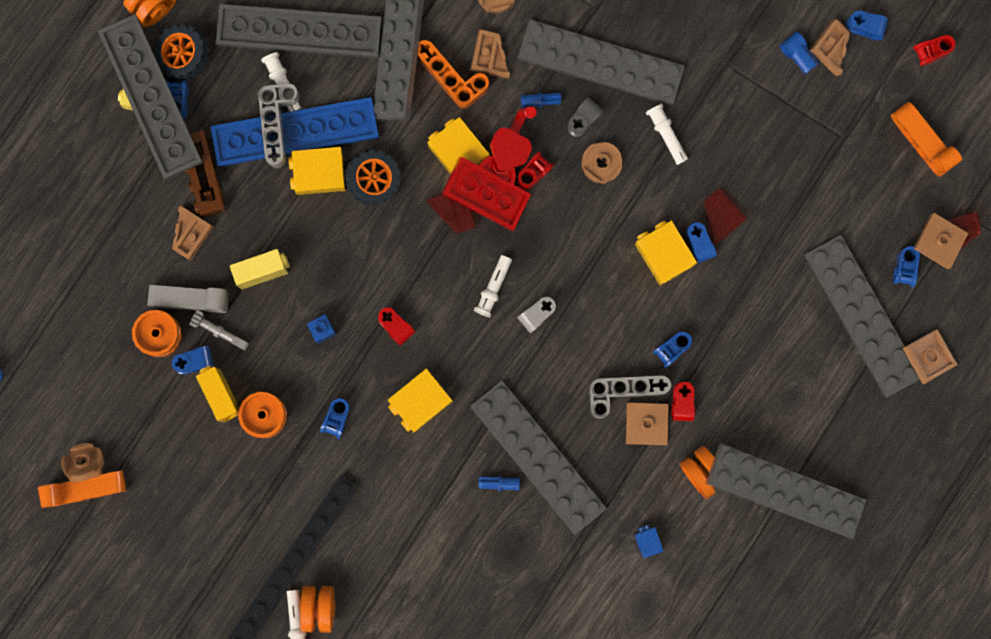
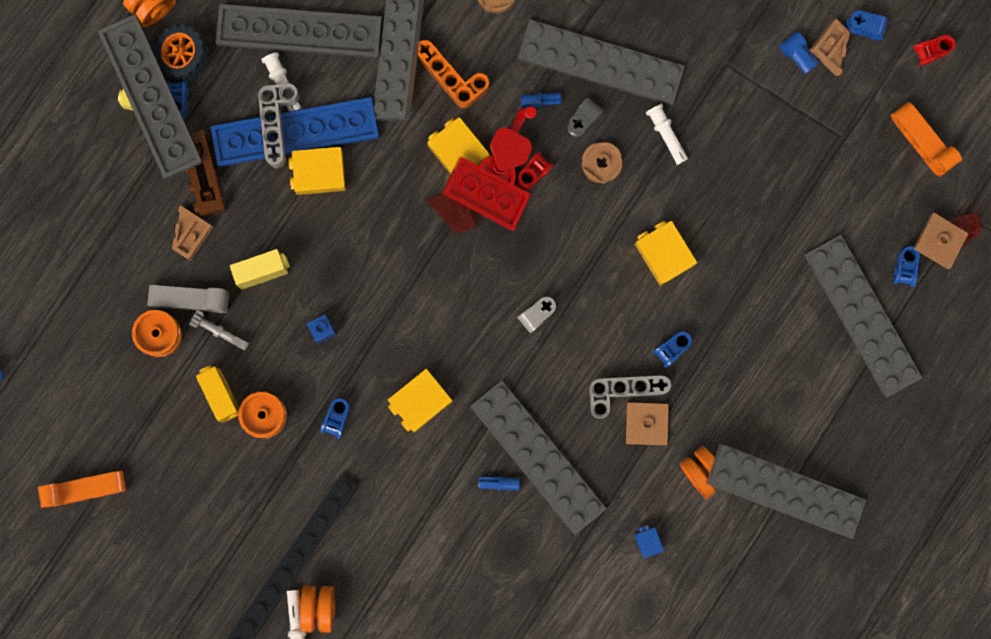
(82, 472): medium nougat plate -> none
(196, 360): blue piece -> none
(352, 179): black wheel -> none
(397, 328): red piece -> none
(489, 56): medium nougat wing -> none
(490, 295): white pin -> none
(683, 407): red piece -> none
(701, 247): blue piece -> none
(722, 215): clear red wing -> none
(929, 356): medium nougat plate -> none

